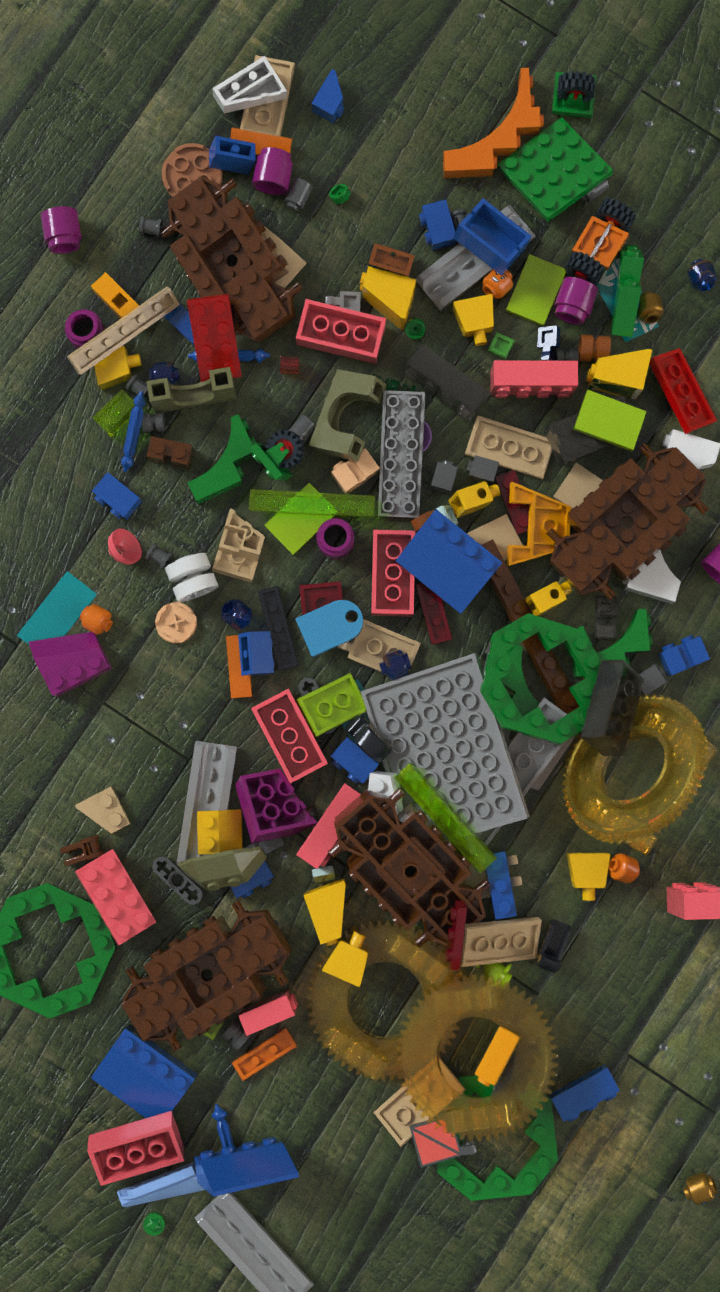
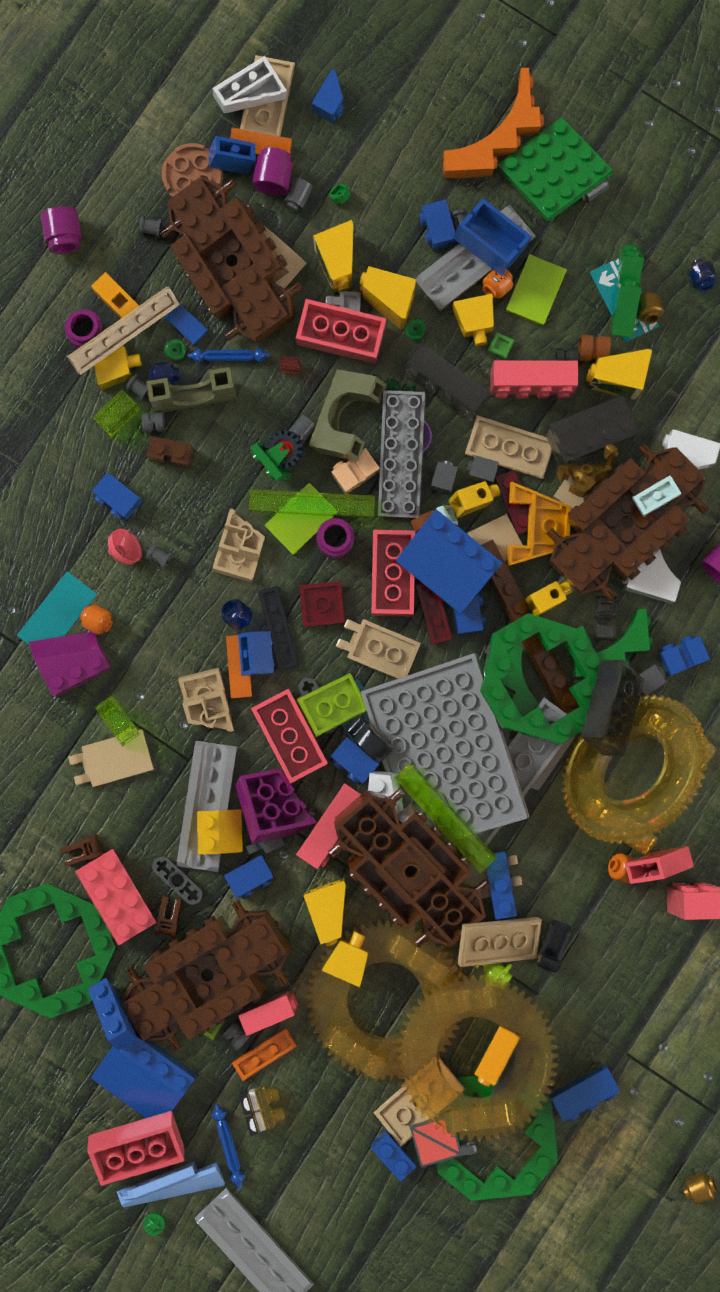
(105, 810): tan wing -> none
(110, 762): none -> tan tile
(111, 1014): none -> blue brick
(117, 720): none -> clear neon green panel
(133, 431): blue wheel -> none
(162, 919): none -> reddish brown piece
(174, 349): none -> green tile
(176, 622): light nougat tile -> none
(189, 571): white wheel -> none
(206, 700): none -> tan slope
(214, 335): red plate -> none
(224, 474): green arch -> none
(224, 868): olive wedge -> none
(244, 1166): blue slope -> none
(258, 1109): none -> clear yellow hips
(323, 874): light aqua tile -> none
(328, 626): dark azure tile -> none
(335, 255): none -> yellow slope
(382, 258): dark orange window -> none
(393, 1155): none -> blue brick
(395, 664): clear blue head -> none
(456, 935): dark red plate -> none
(471, 618): none -> blue brick
(548, 340): plate -> none
(574, 94): plate -> none
(575, 300): magenta piece -> none
(586, 475): none -> pearl gold animal
(588, 872): yellow torso -> none
(601, 241): plate -> none
(609, 420): lime tile -> none
(656, 496): none -> light aqua plate
(659, 865): none -> coral brick
(682, 390): red plate -> none

